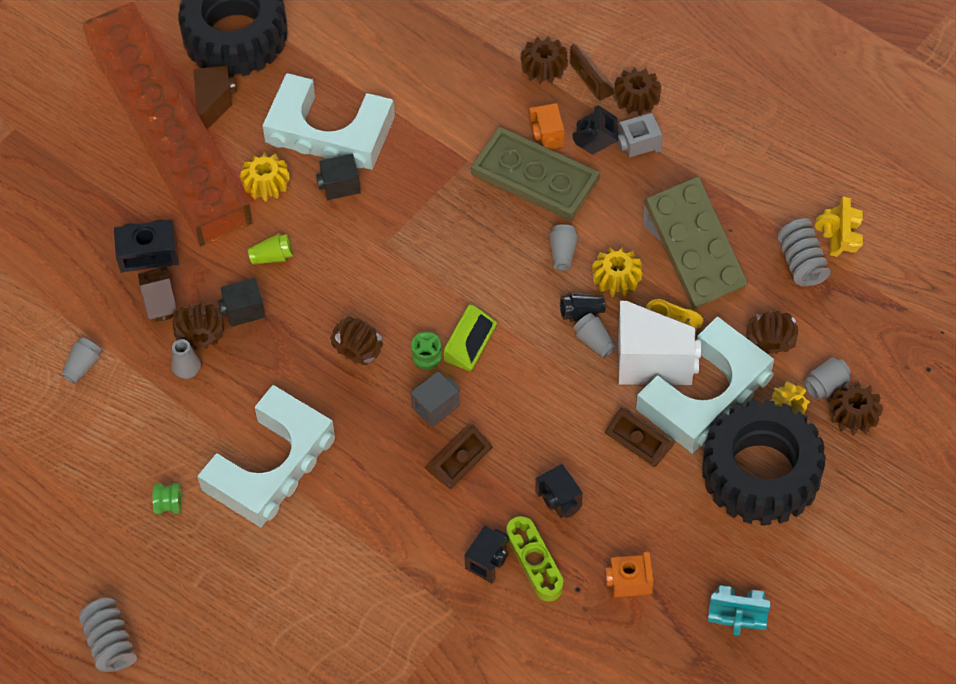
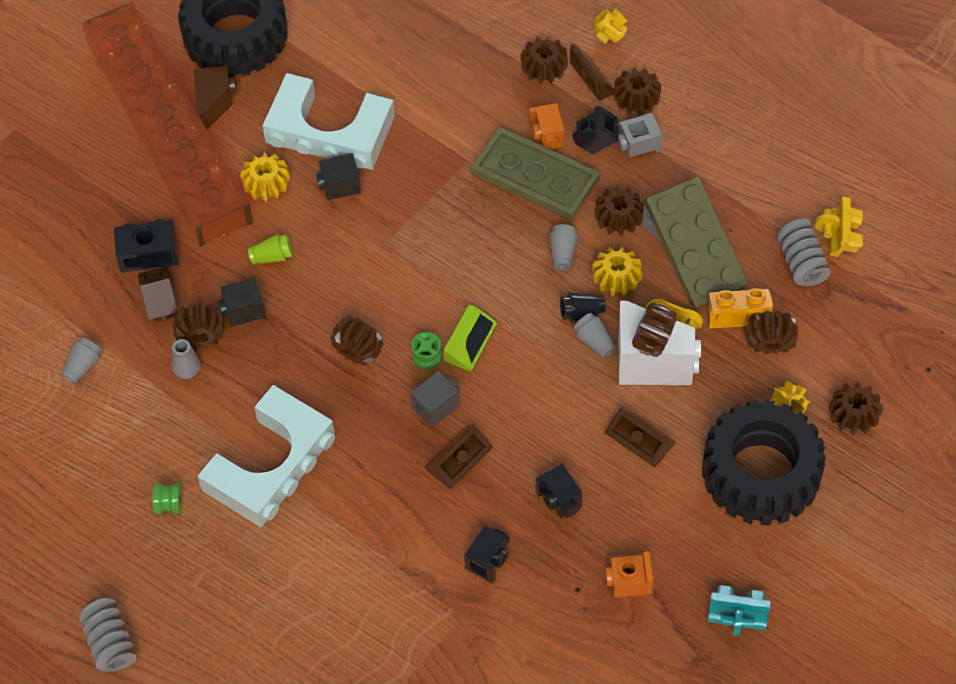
(534, 572): lime beam -> none
(610, 25): none -> yellow gear
(619, 210): none -> reddish brown gear
(654, 329): none -> reddish brown gear
(691, 419): light aqua arch -> none
(736, 307): none -> light orange bracket
(827, 378): light grey brick -> none

